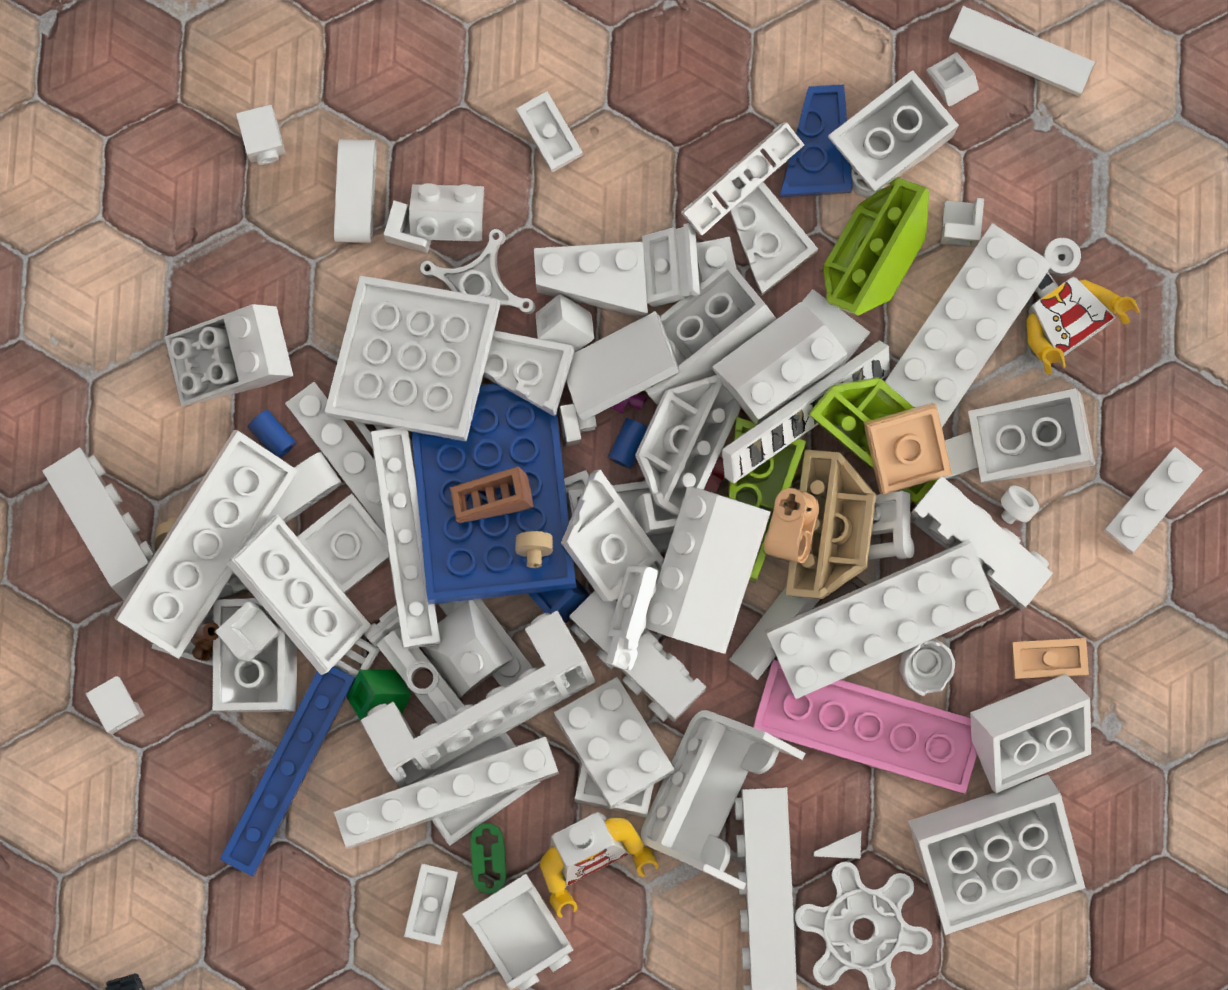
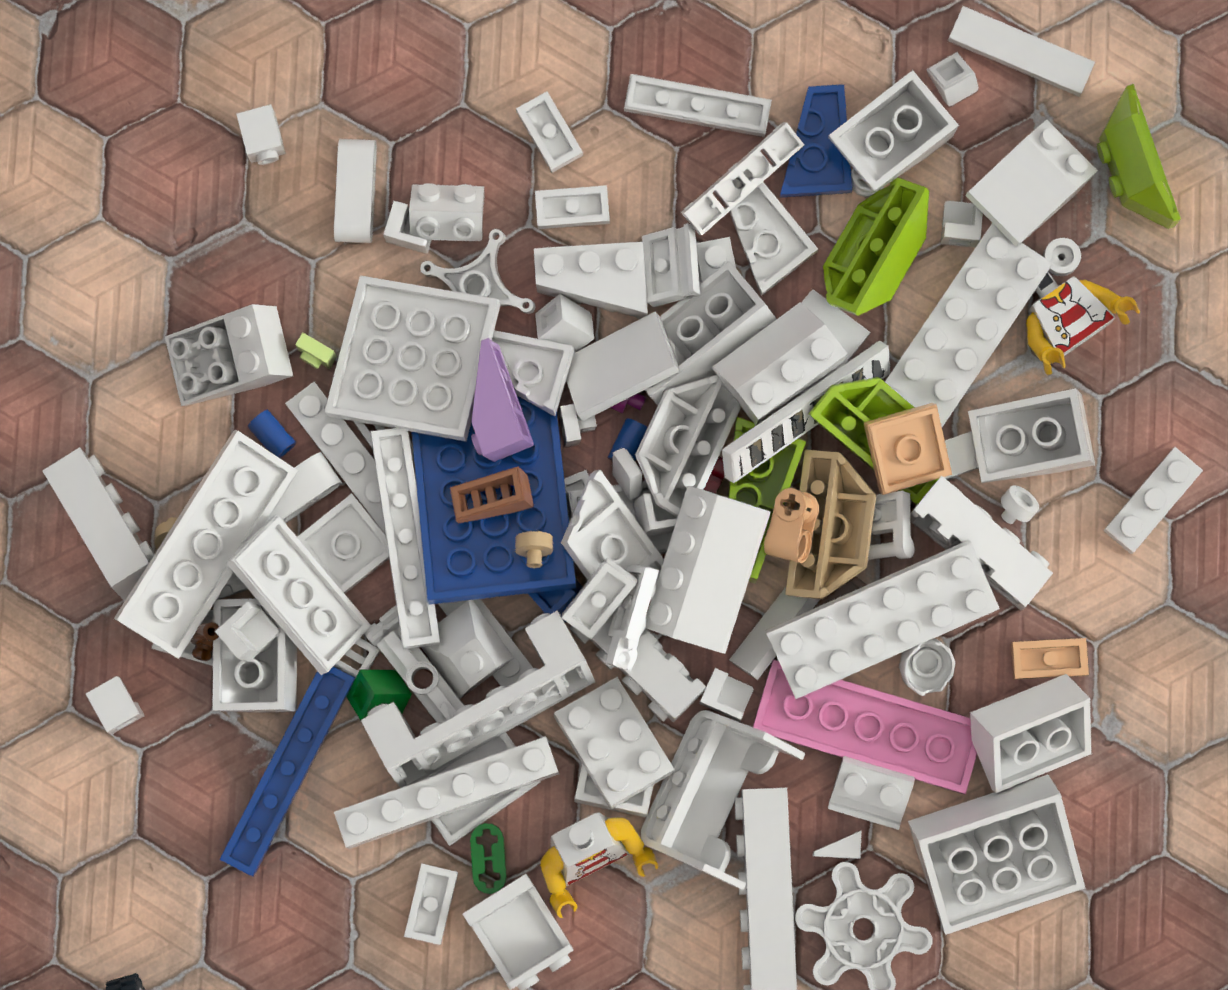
(314, 352): none -> yellowish green plate
(496, 409): none -> lavender slope
(572, 207): none -> white plate
(599, 598): none -> white plate
(627, 473): none -> white tile
(697, 105): none -> white tile
(726, 695): none -> white panel
(871, 792): none -> white plate
(1031, 183): none -> white slope
(1135, 164): none -> lime wedge

